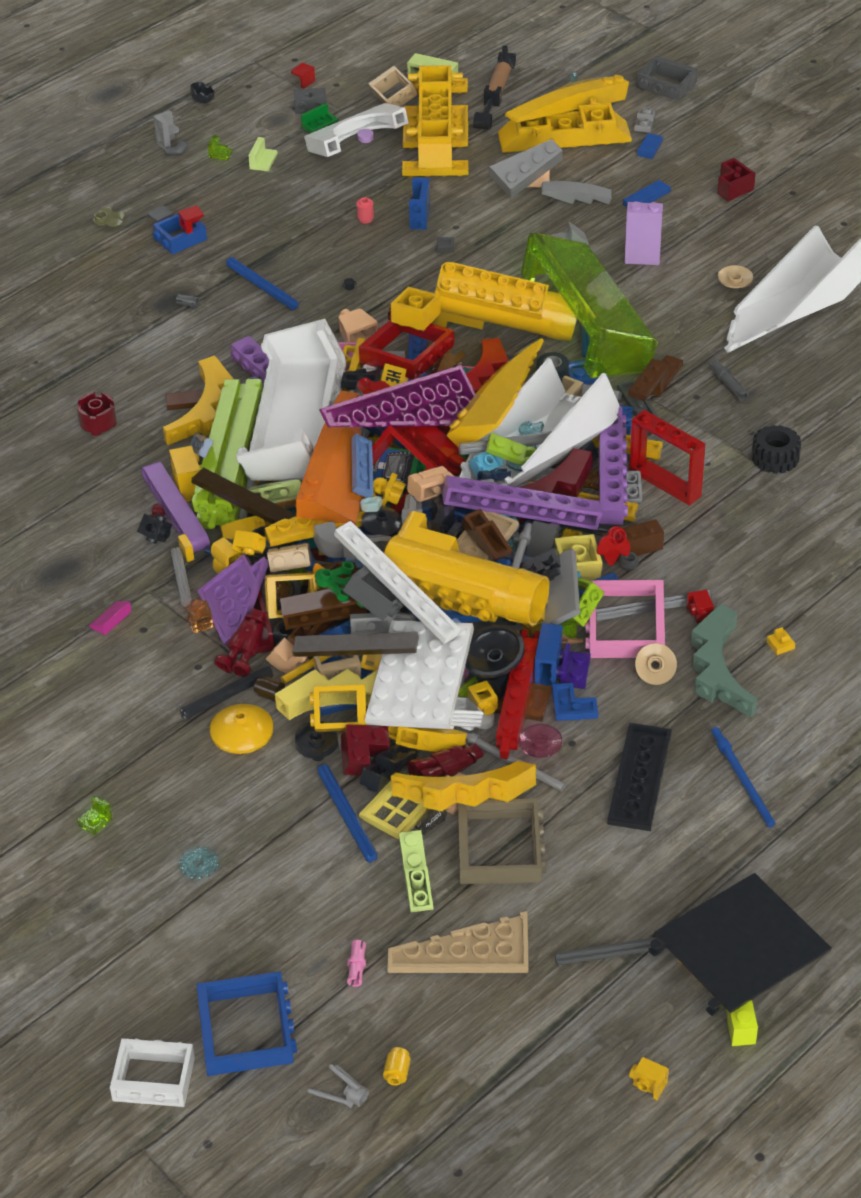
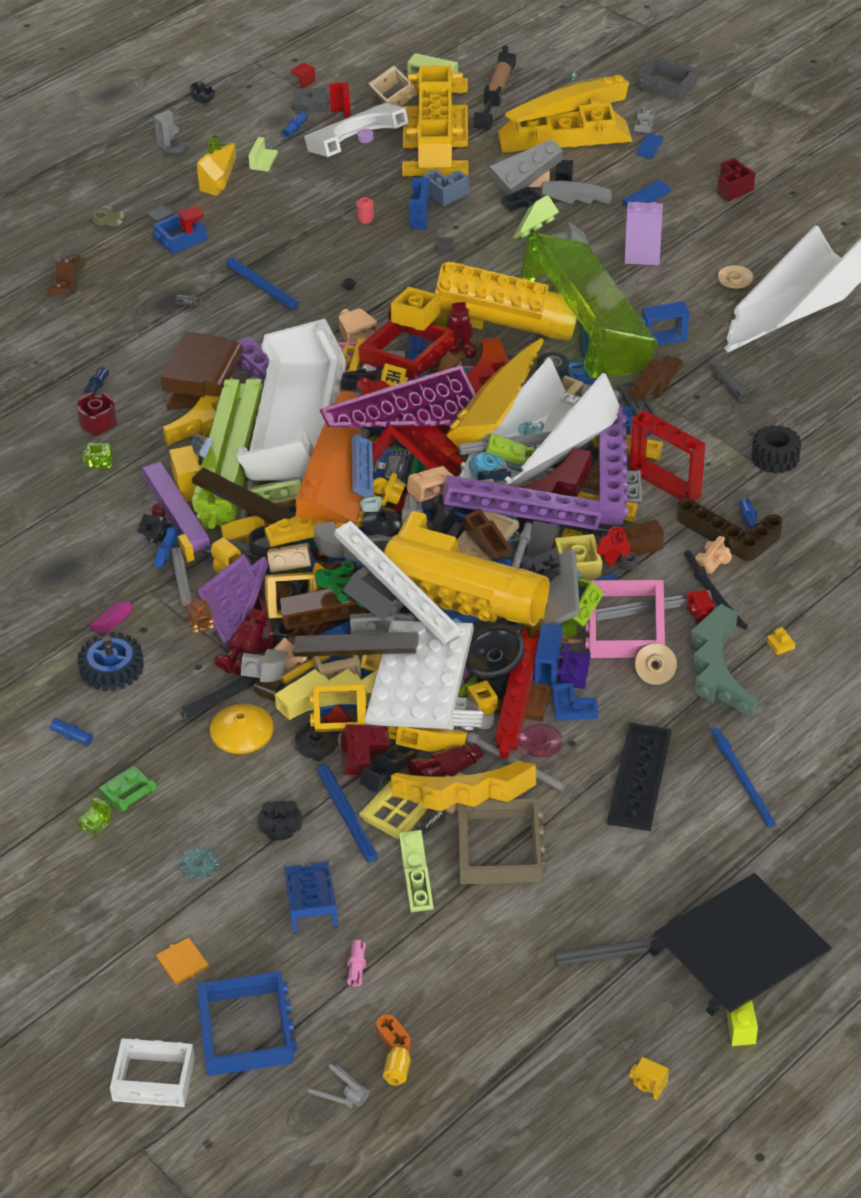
(66, 275): none -> reddish brown bracket
(71, 732): none -> blue pin
(97, 380): none -> dark blue axle
(98, 455): none -> clear neon green brick
(110, 661): none -> wheel
(124, 785): none -> bright green plate
(166, 546): none -> blue tile
(182, 961): none -> light orange piece
(201, 365): none -> reddish brown piece
(215, 169): none -> yellow wedge
(248, 542): yellow brick -> none
(267, 667): none -> light grey brick
(279, 809): none -> black plate
(294, 124): none -> blue pin
(310, 892): none -> blue piece
(317, 119): green bracket -> none
(337, 715): none -> red tile
(340, 98): none -> red panel
(397, 1031): none -> orange beam
(447, 188): none -> sand blue brick
(460, 322): none -> dark red piece
(473, 949): tan wing -> none
(520, 198): none -> black plate
(536, 215): none -> yellowish green slope
(564, 171): none -> black brick
(667, 311): none -> blue window
(700, 574): none -> black sword
(715, 554): none -> light nougat hips
(740, 542): none -> dark brown beam
(748, 512): none -> blue axle

